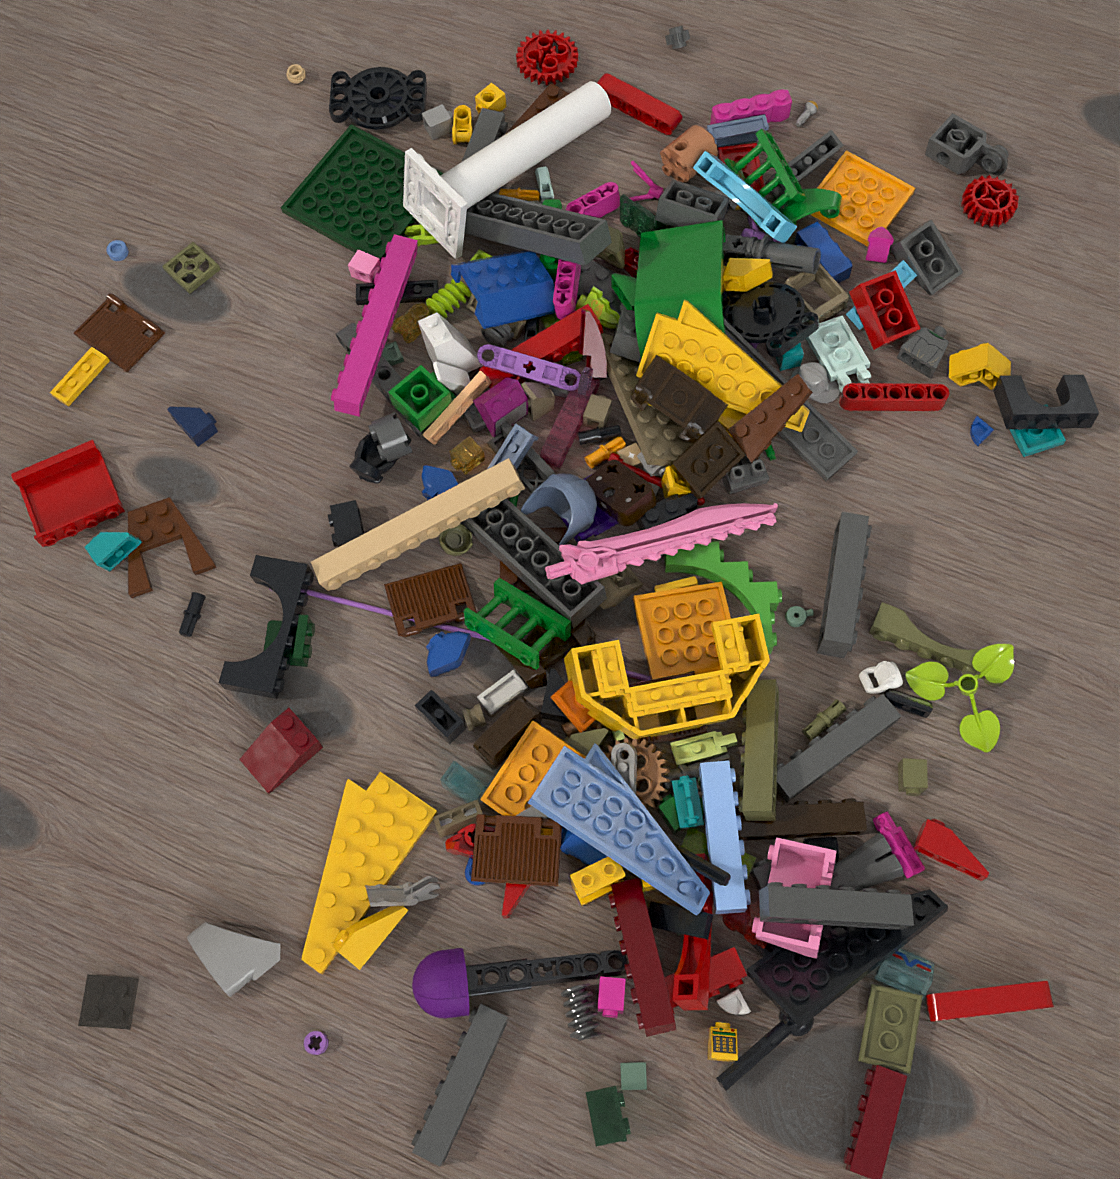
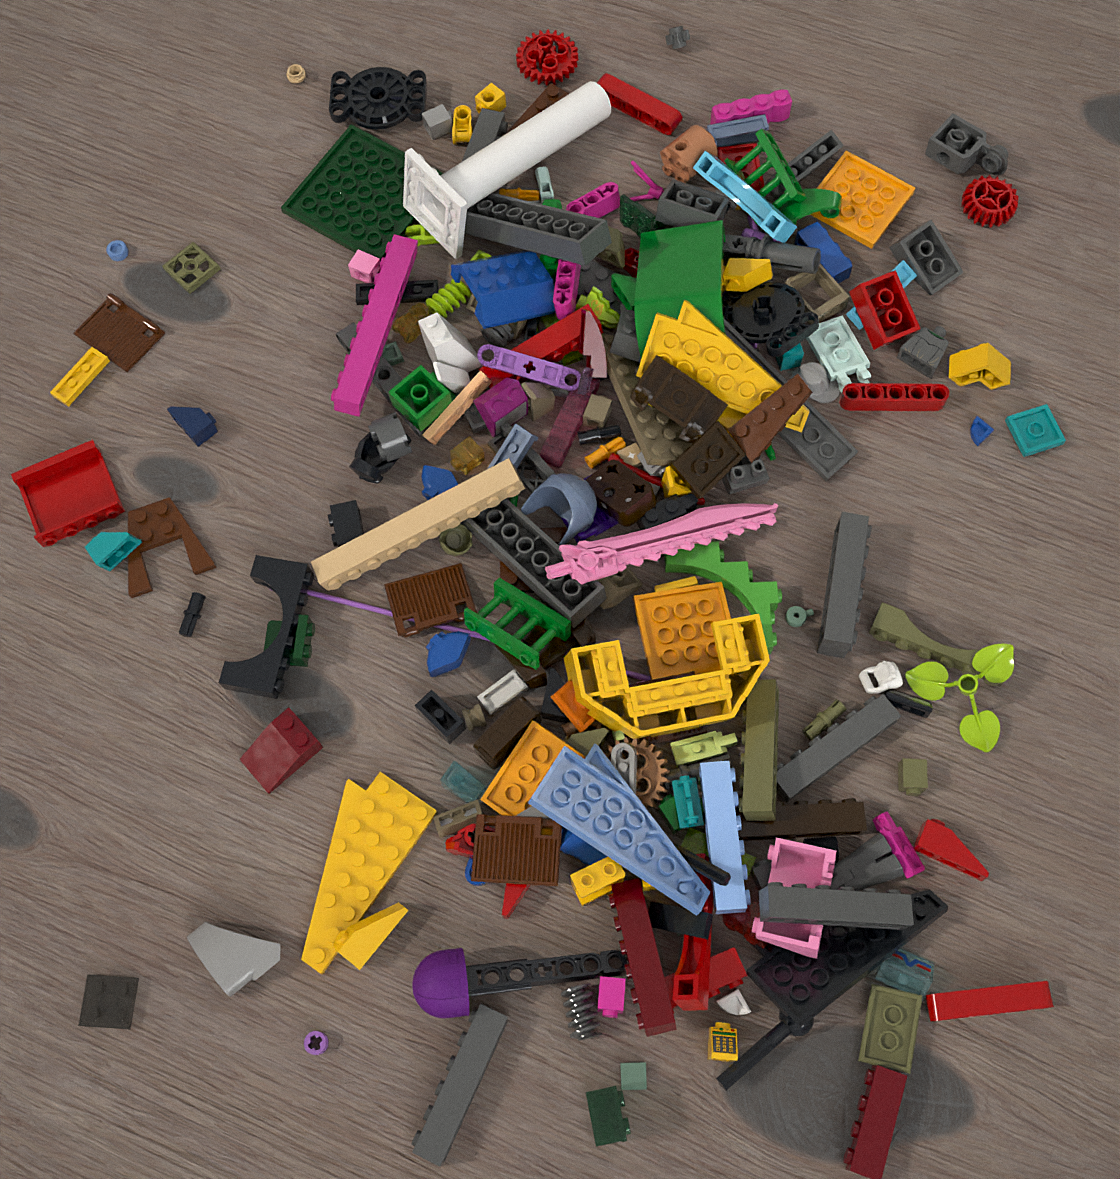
(402, 895): light grey arm -> none
(810, 108): light grey piece -> none
(879, 245): dark pink tile -> none
(1022, 412): black arch -> none

